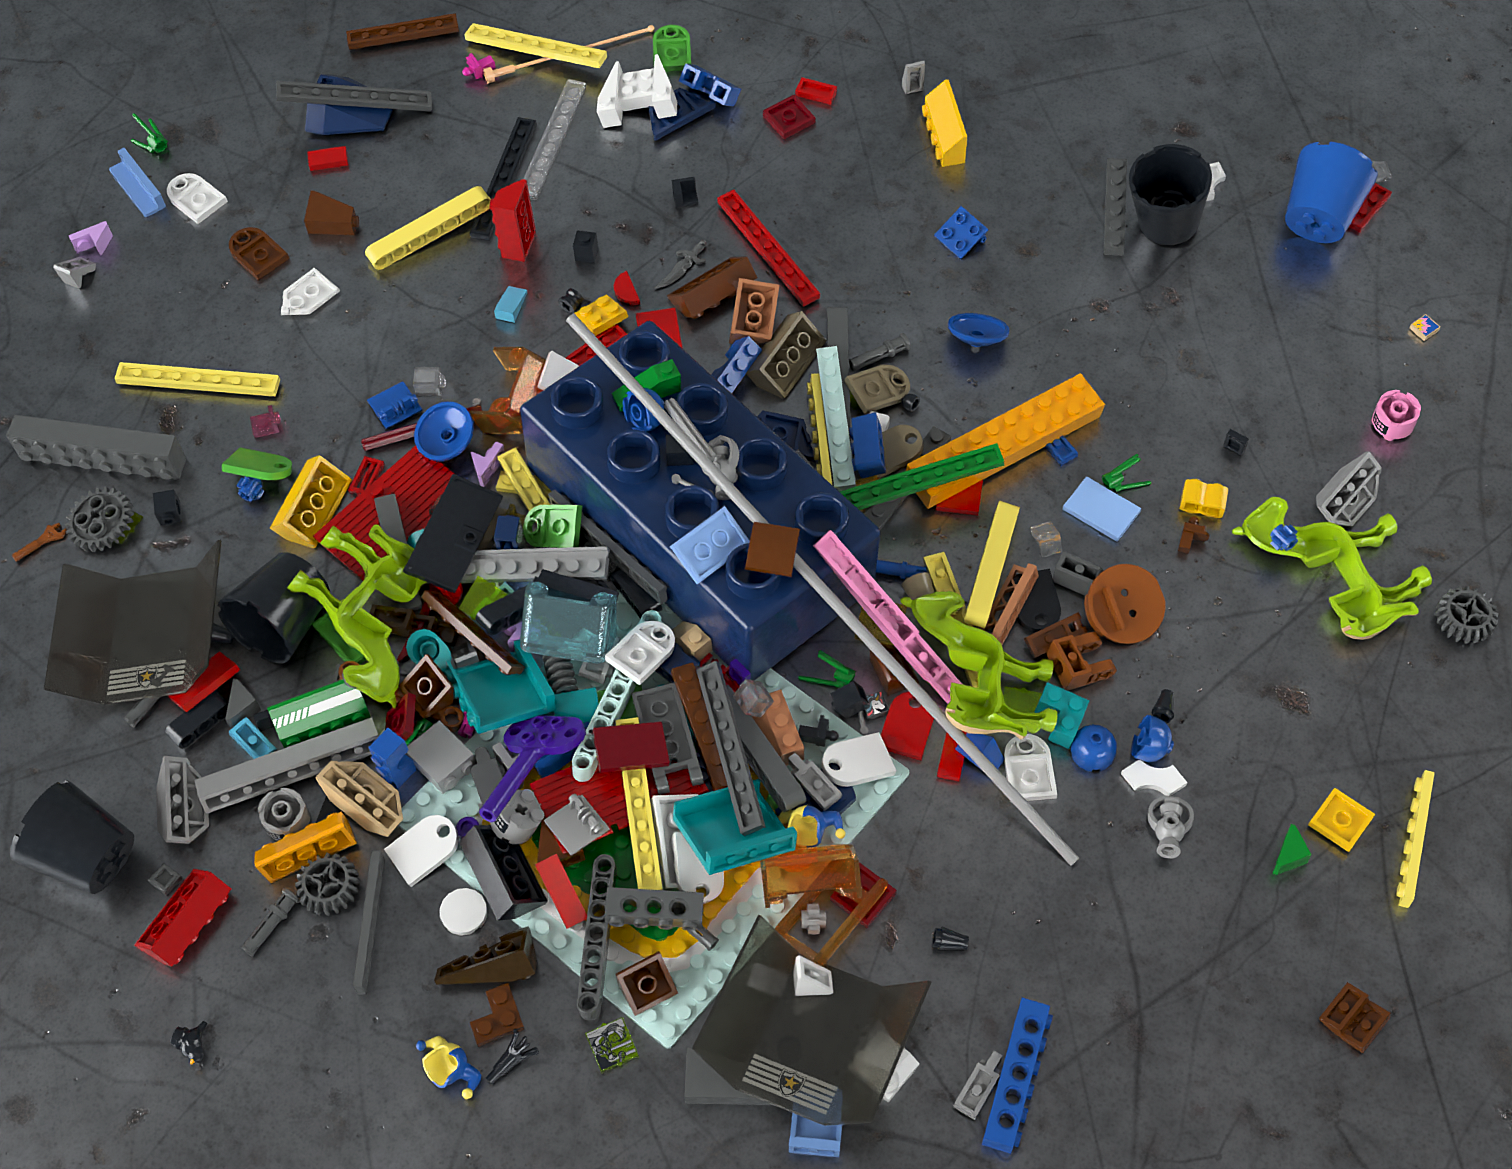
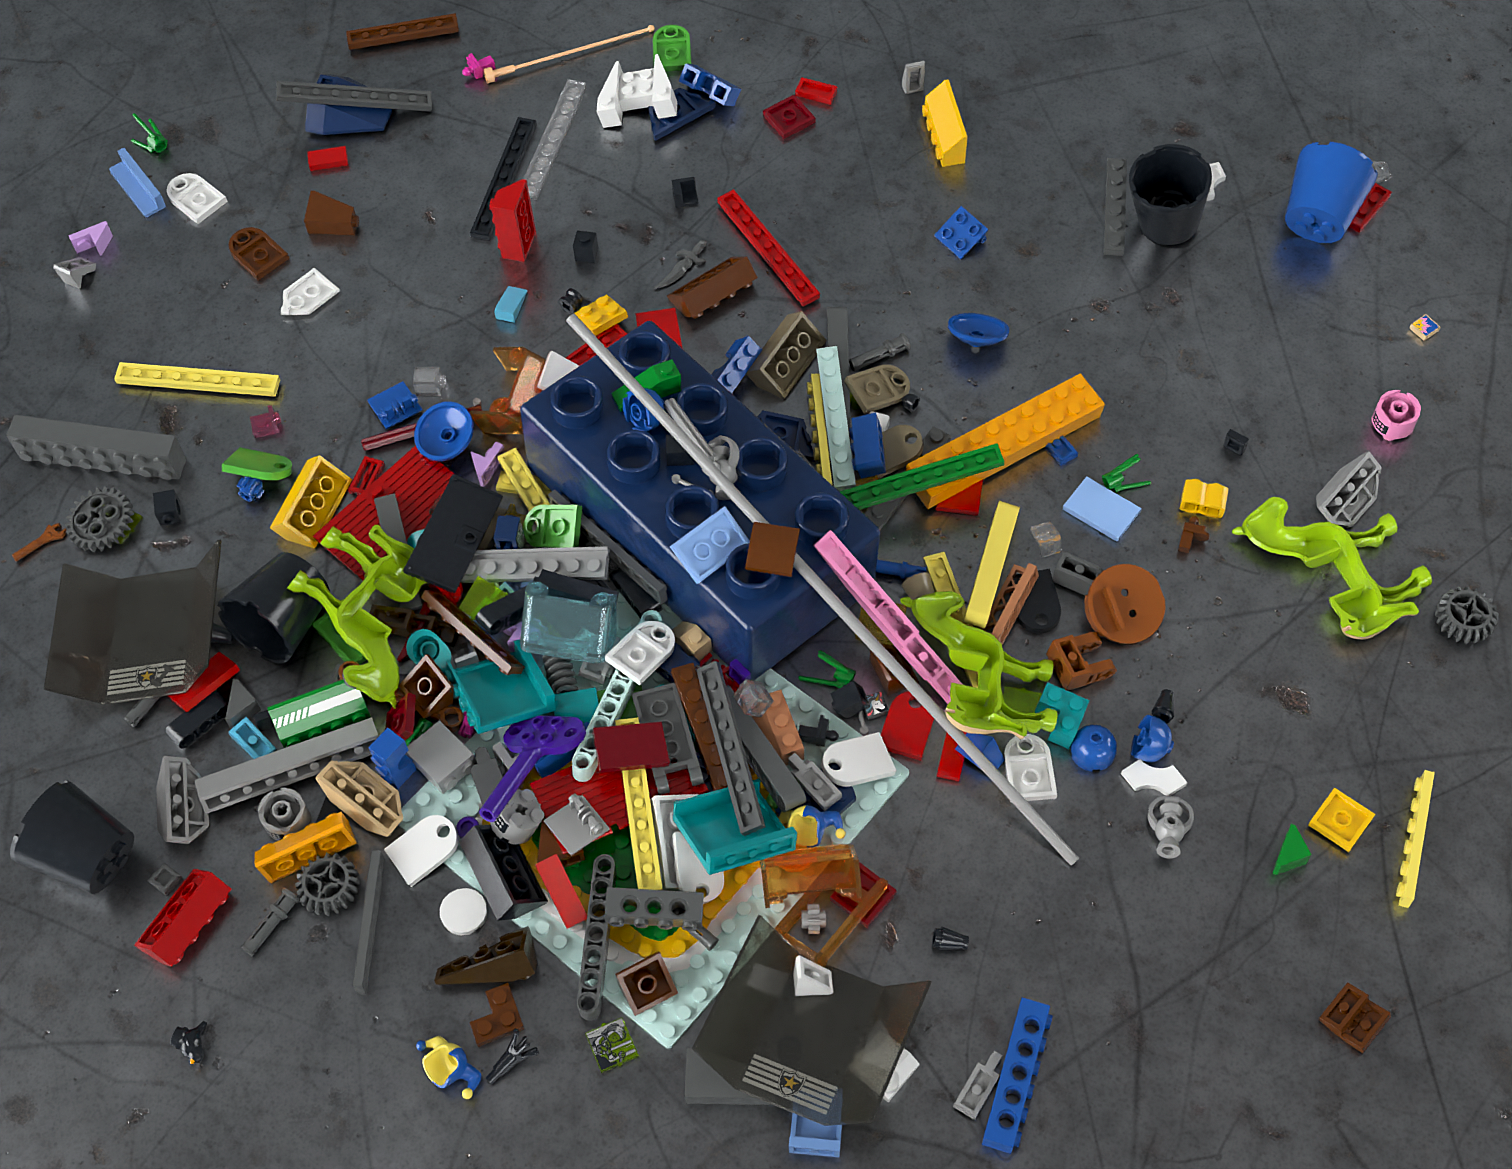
(428, 228): light yellow beam -> none
(536, 45): light yellow plate -> none
(625, 290): red tile -> none
(754, 311): nougat slope -> none
(1040, 641): reddish brown plate -> none
(1284, 537): blue gear -> none

